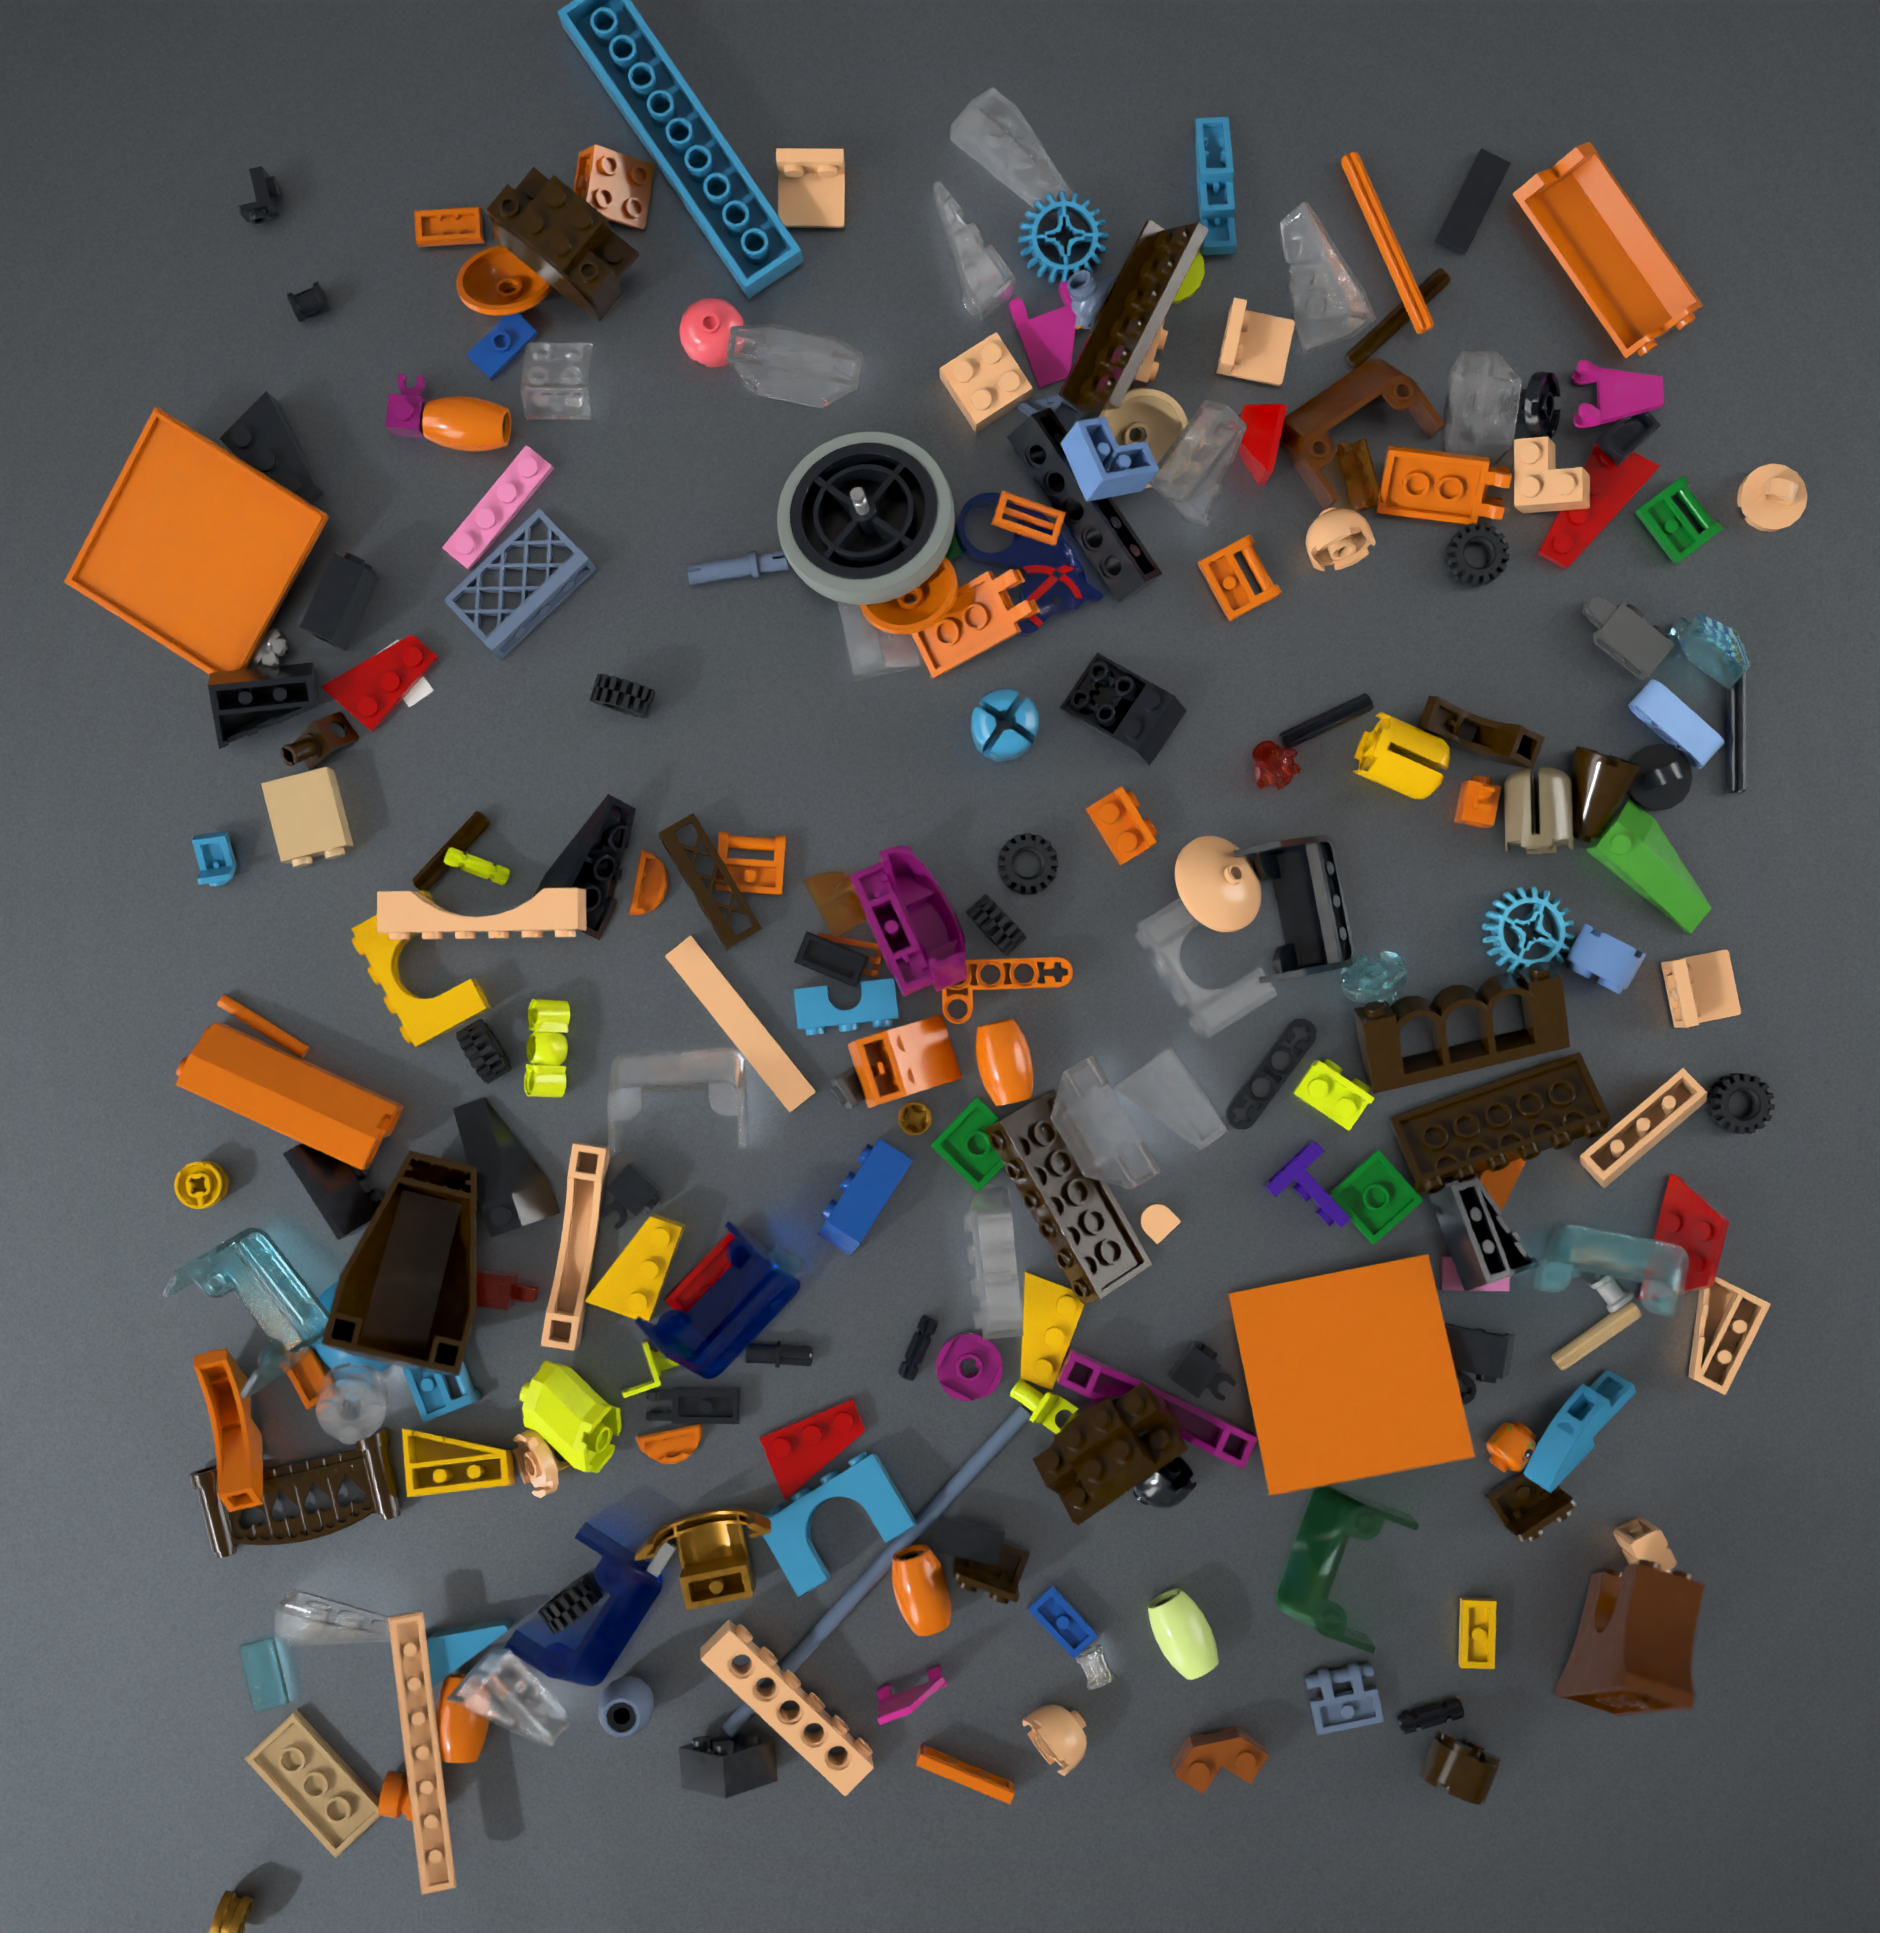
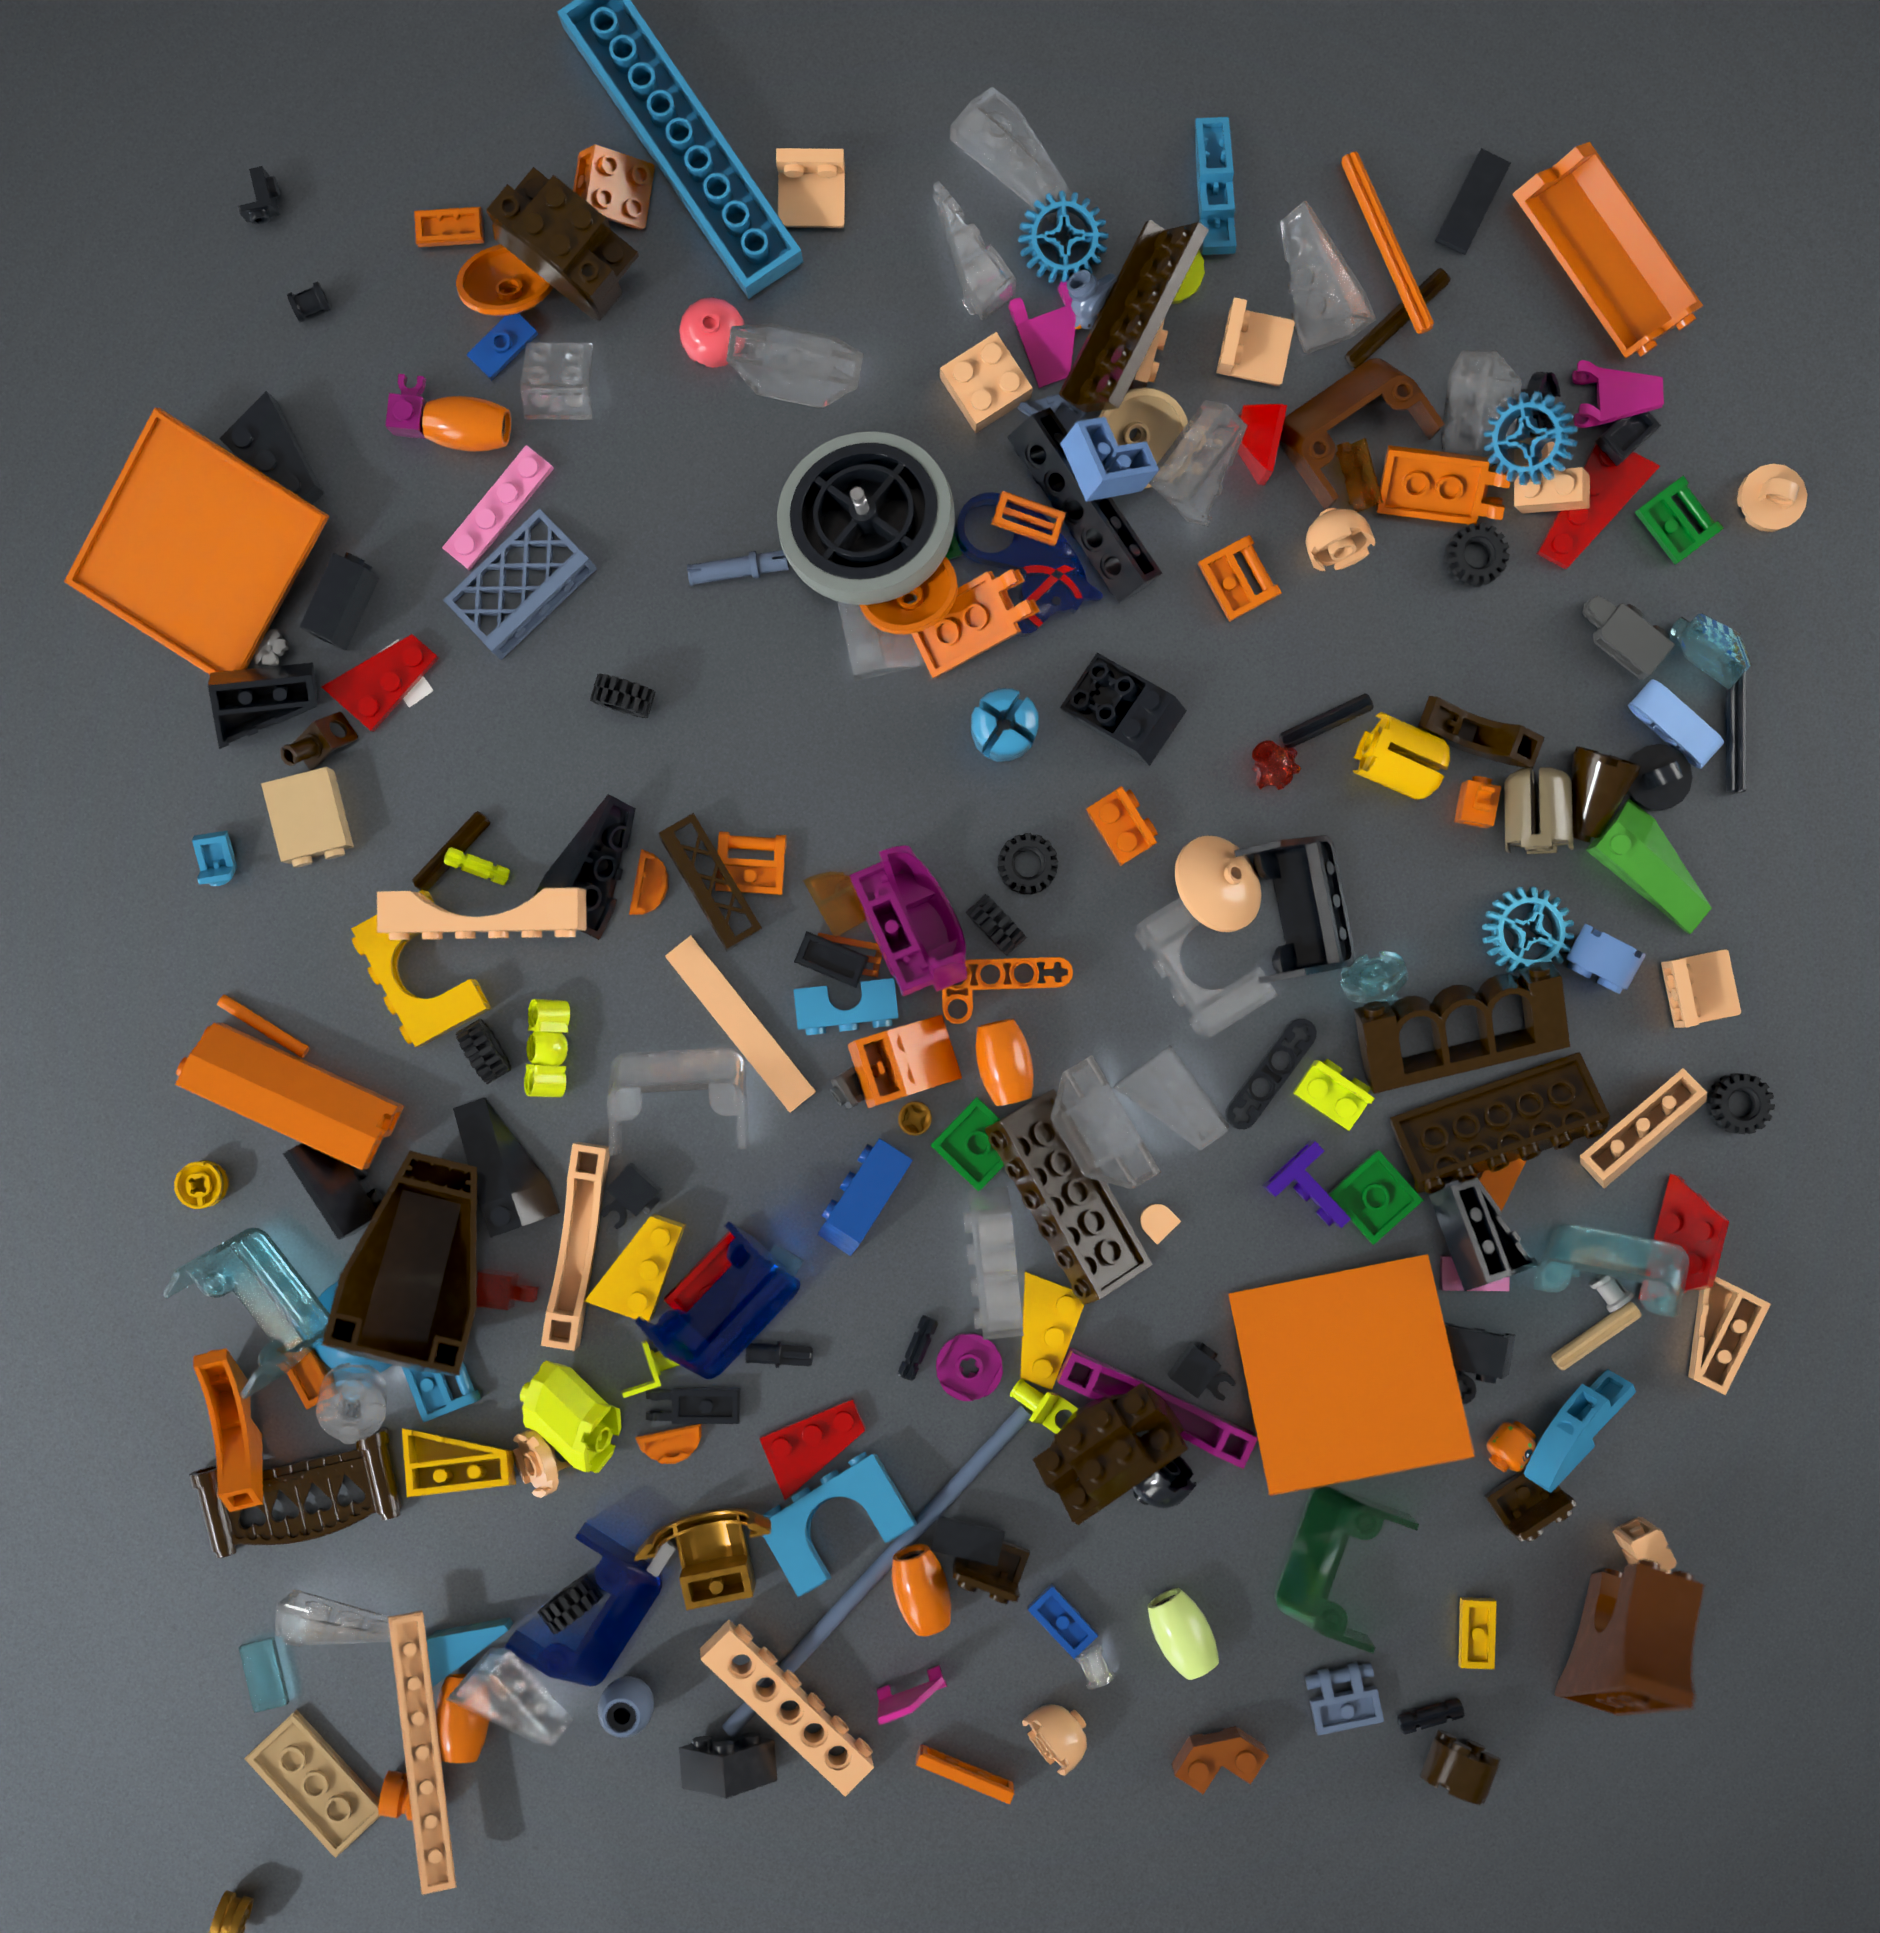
(1528, 423): none -> dark azure gear

